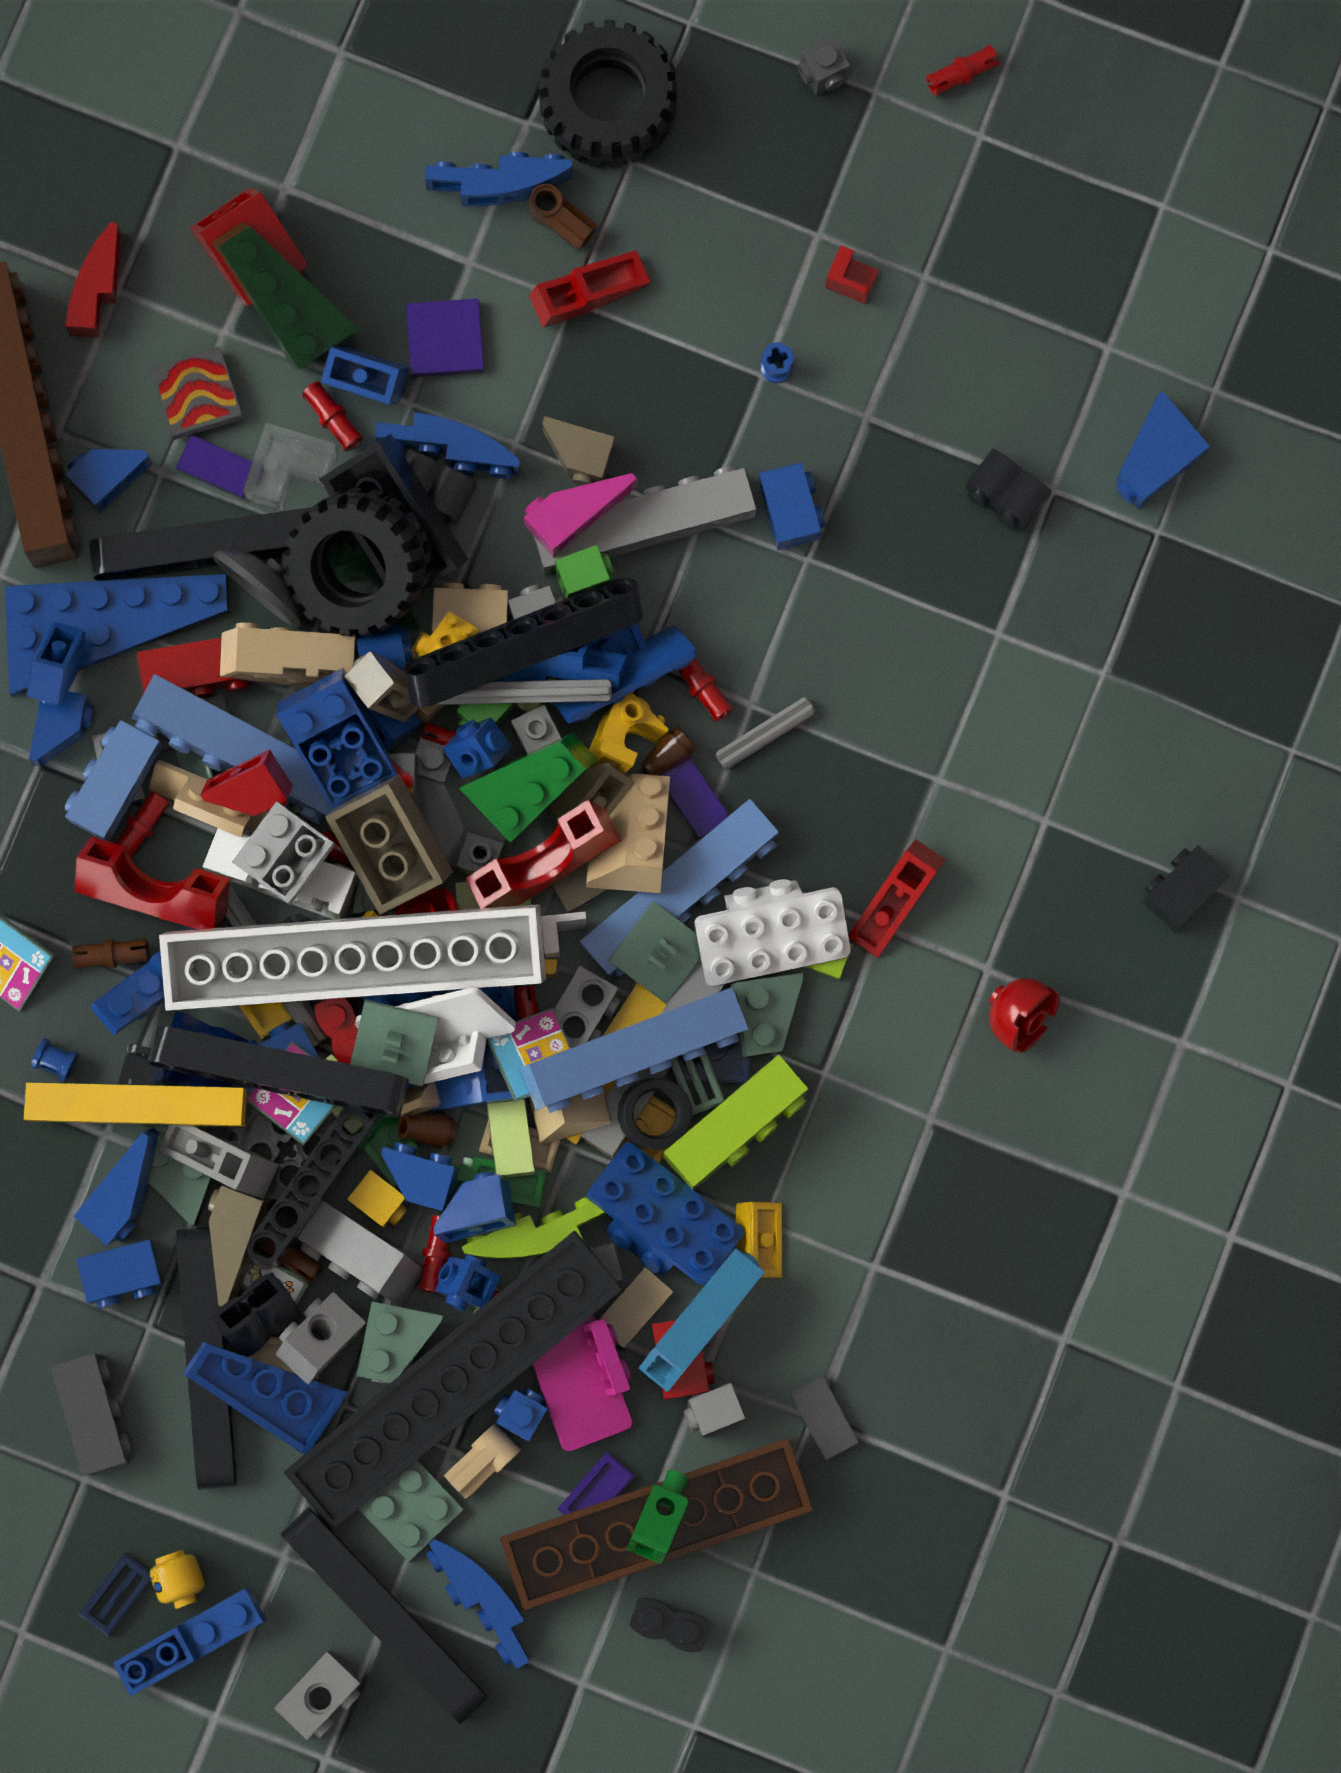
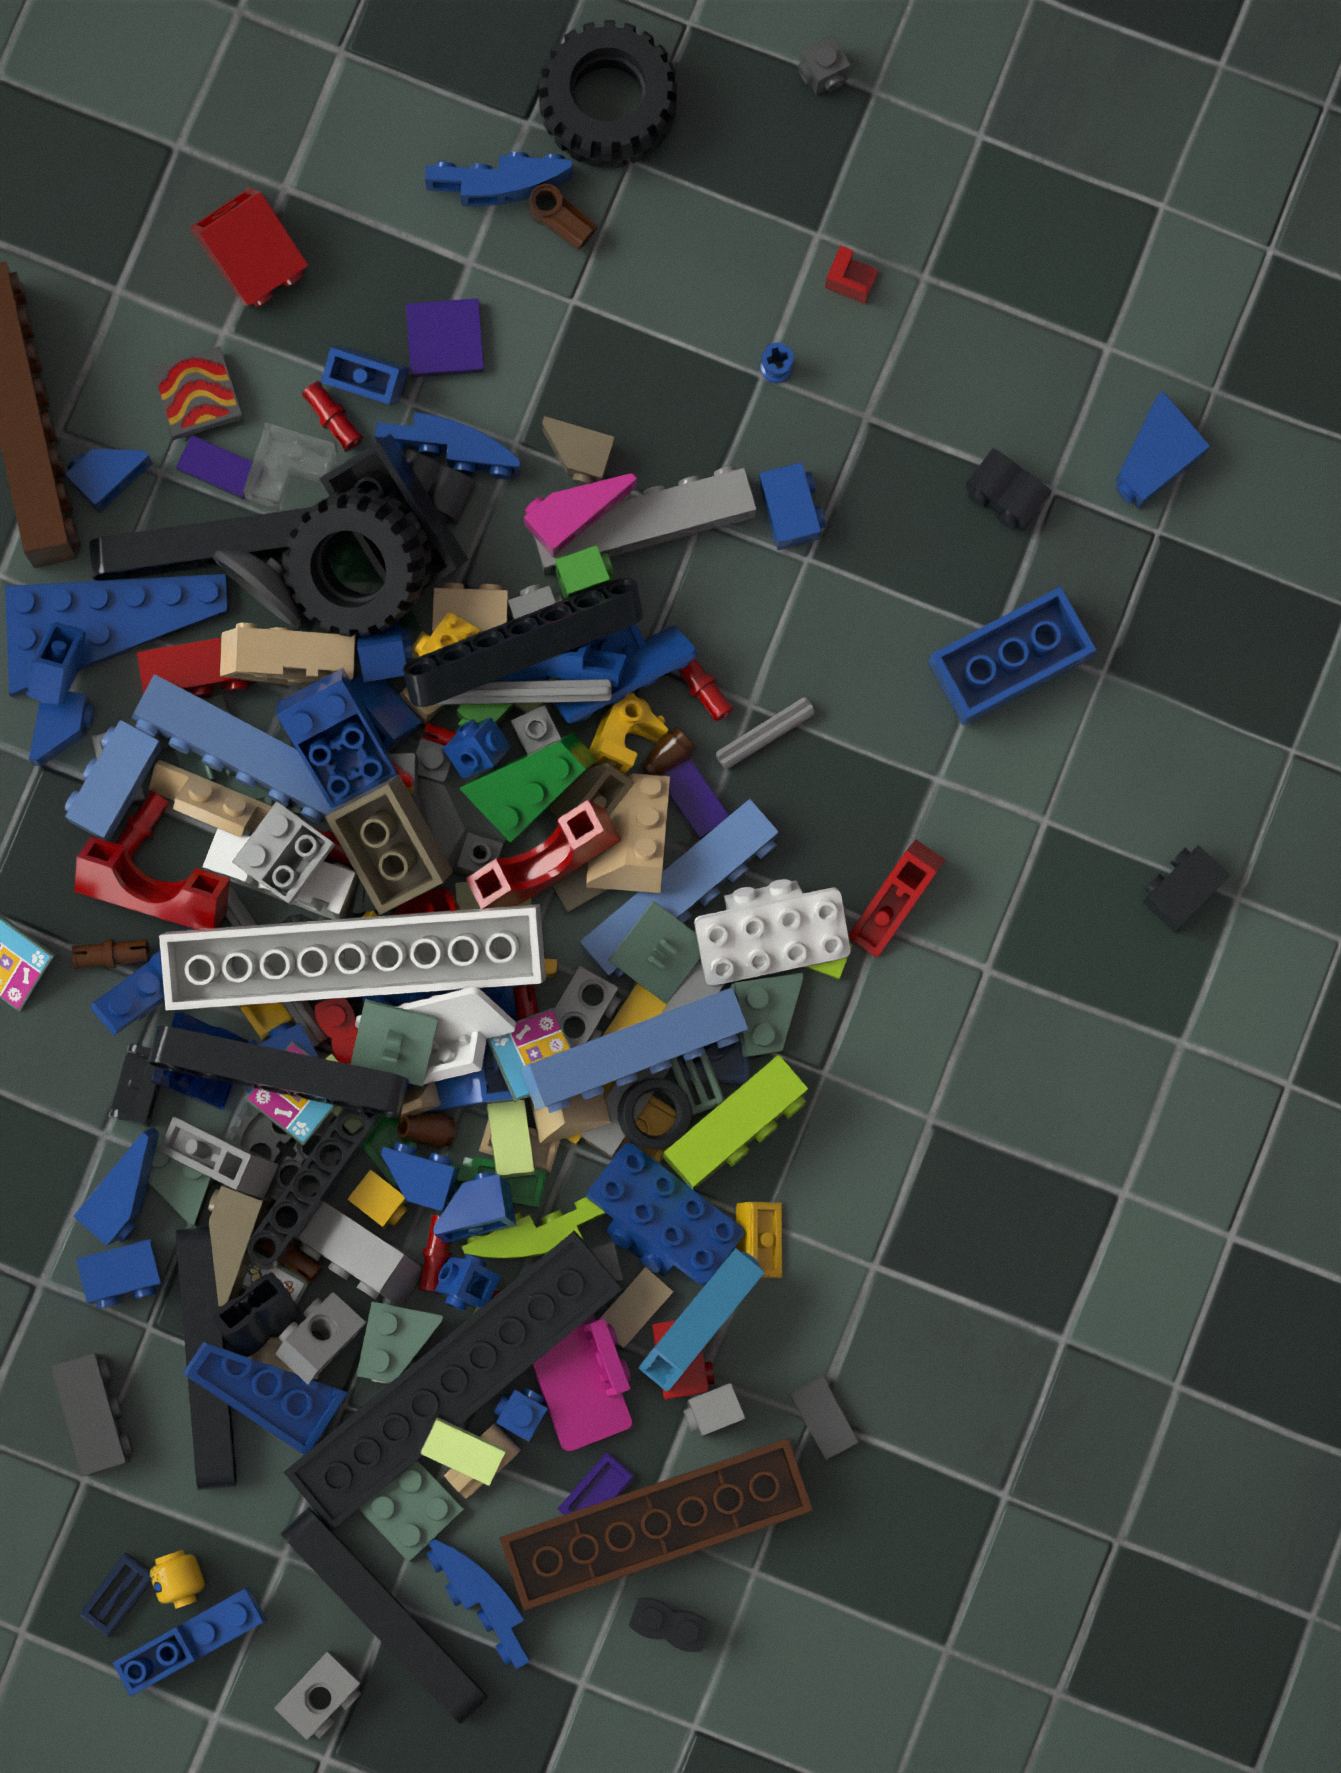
(54, 1060): blue bush -> none
(95, 284): red slope -> none
(135, 1104): yellow tile -> none
(250, 786): red slope -> none
(286, 302): dark green wedge -> none
(381, 686): dark tan slope -> none
(463, 1451): none -> yellowish green tile
(556, 923): white panel -> none
(588, 288): red slope -> none
(655, 1531): green torso -> none
(962, 70): red pin -> none
(1011, 656): none -> blue brick
(1019, 1012): red cylinder -> none

